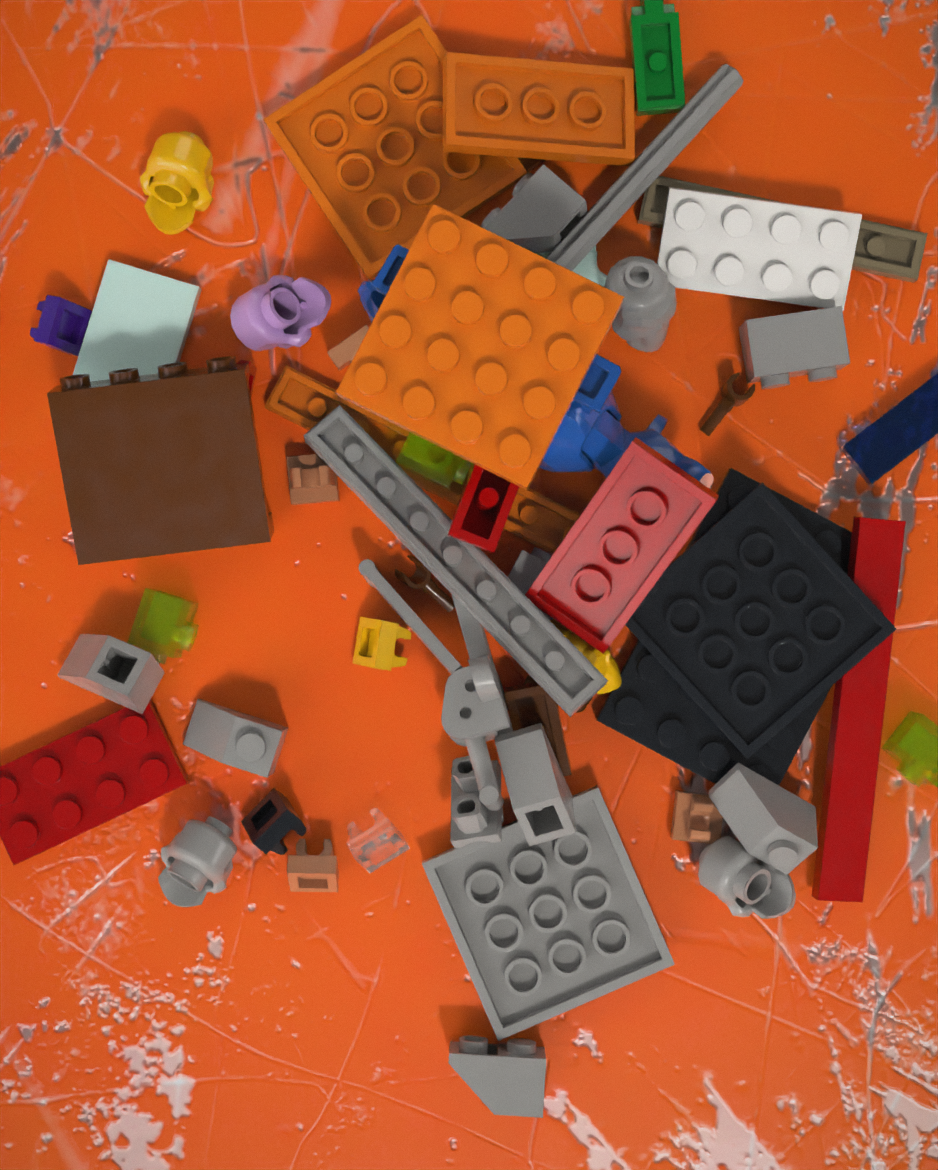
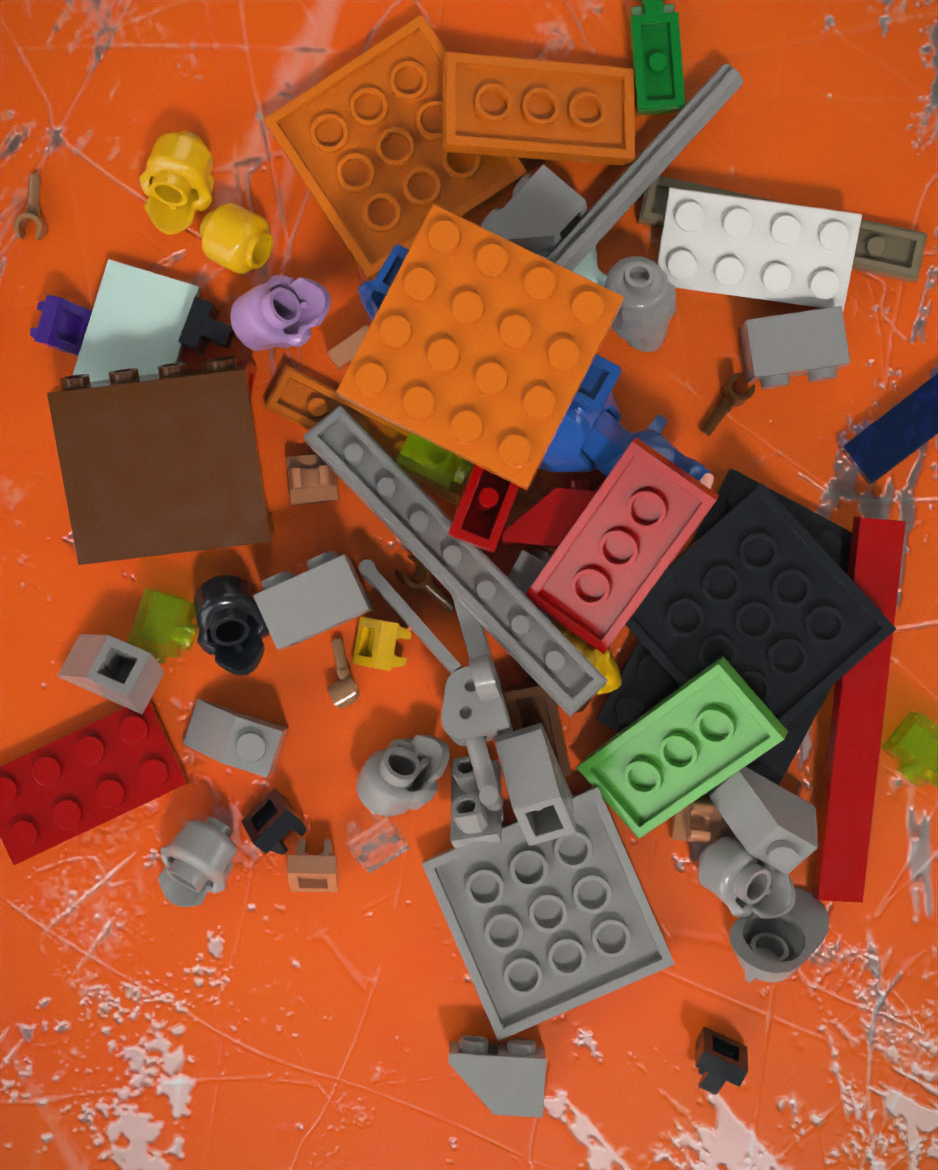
(32, 211): none -> medium nougat hand
(204, 327): none -> black tile
(230, 623): none -> black head
(236, 238): none -> yellow head
(312, 601): none -> light grey brick
(345, 690): none -> medium nougat hand
(402, 775): none -> light grey head
(551, 517): none -> red slope
(682, 748): none -> bright green plate
(719, 1061): none -> black tile
(780, 945): none -> light grey piece

